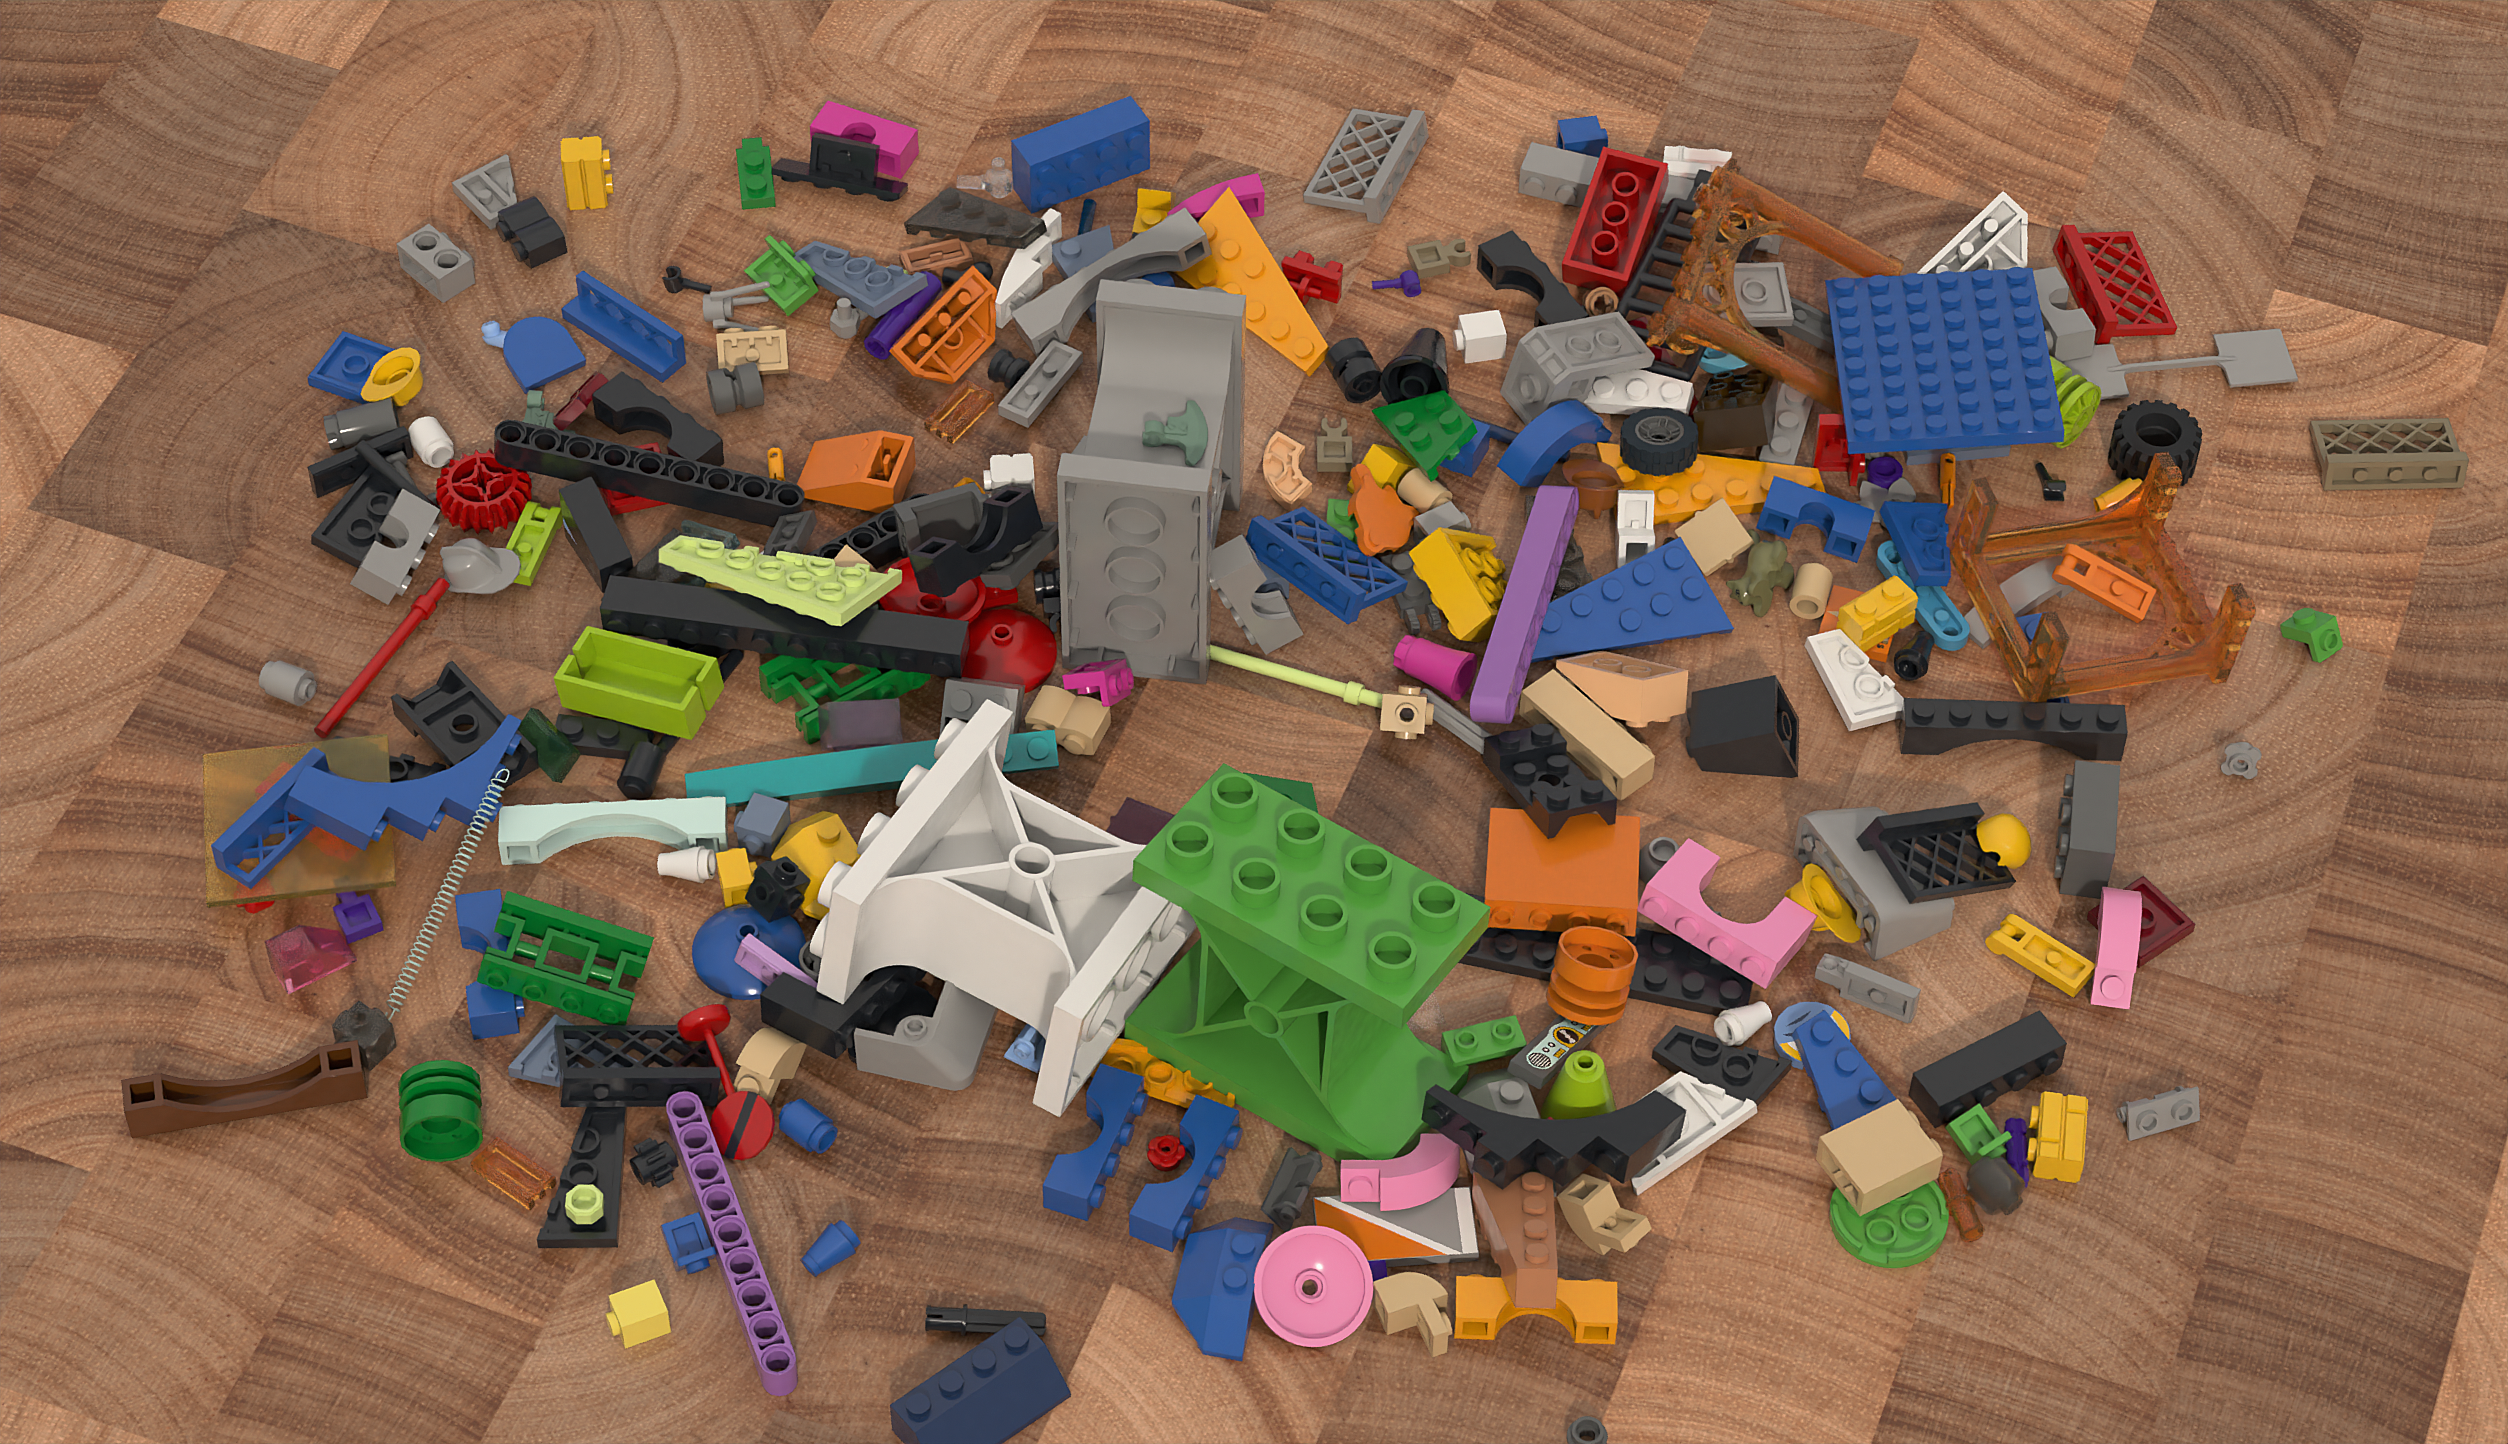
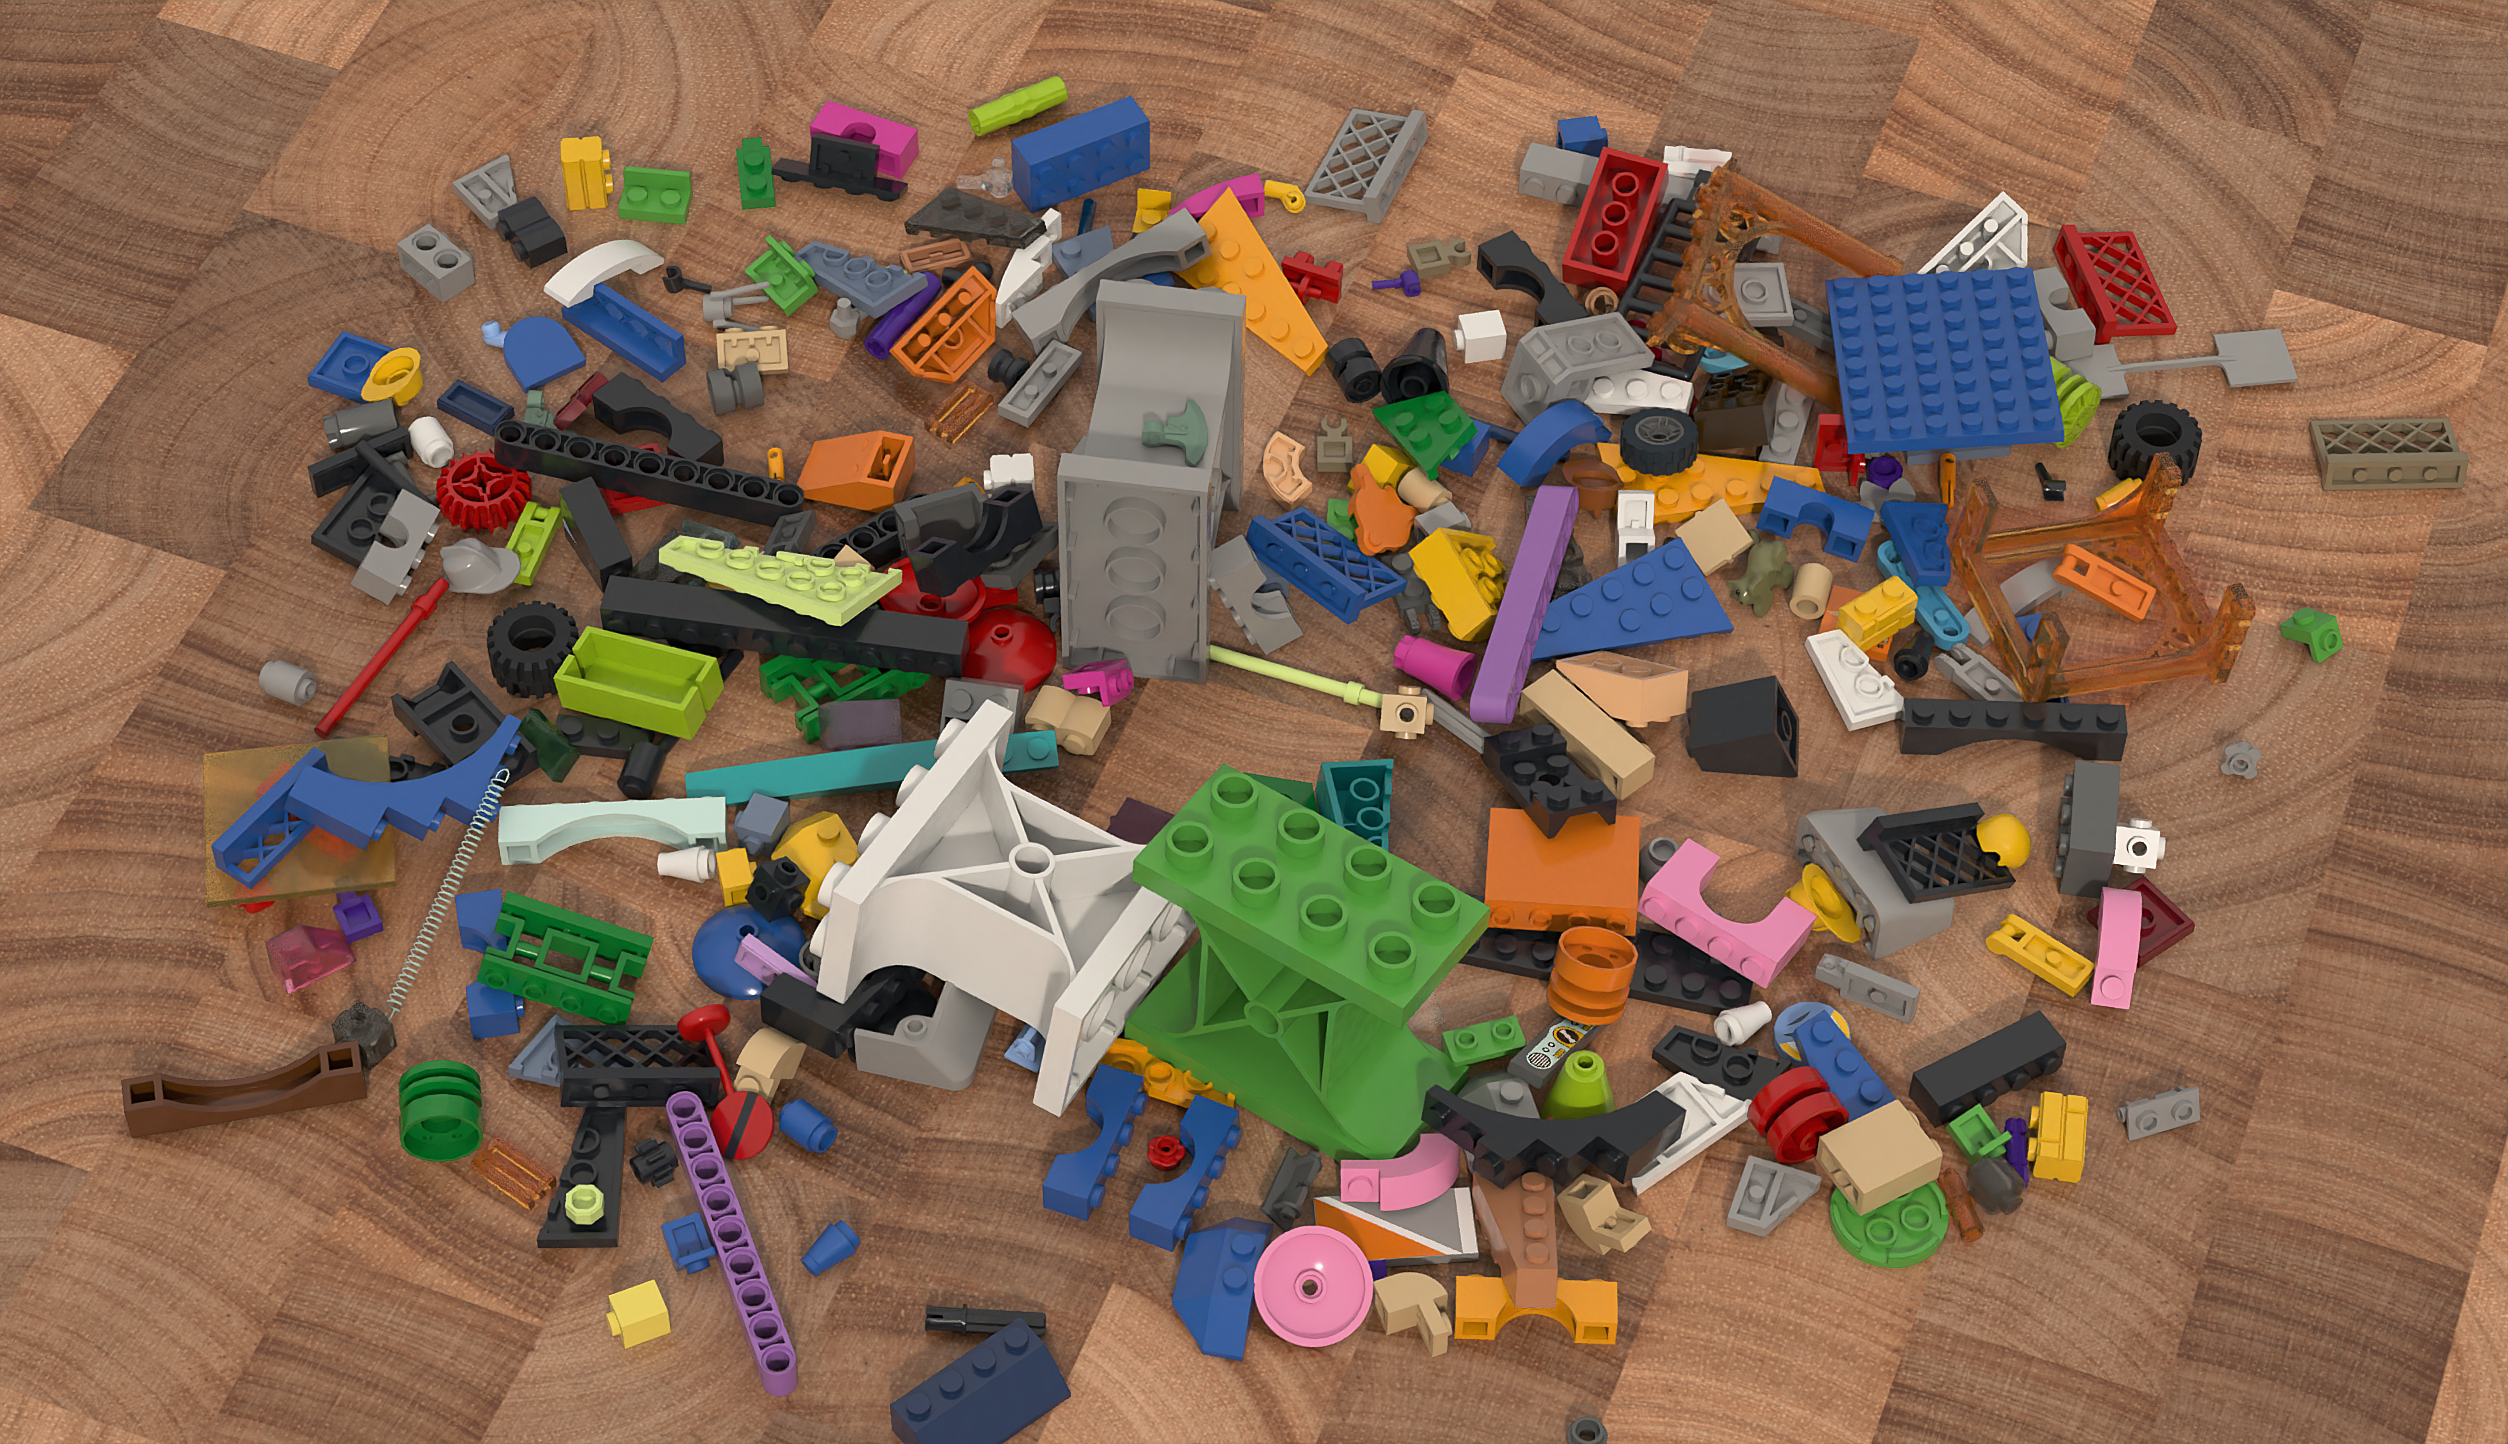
(475, 407): none -> dark blue tile
(525, 629): none -> black tyre
(577, 279): none -> white slope
(655, 195): none -> bright green bracket
(1017, 106): none -> lime axle
(1288, 194): none -> yellow arm
(1357, 797): none -> teal wedge
(1769, 1195): none -> light grey wing
(1795, 1113): none -> red wheel
(1976, 675): none -> light grey hinge
(2144, 857): none -> white brick

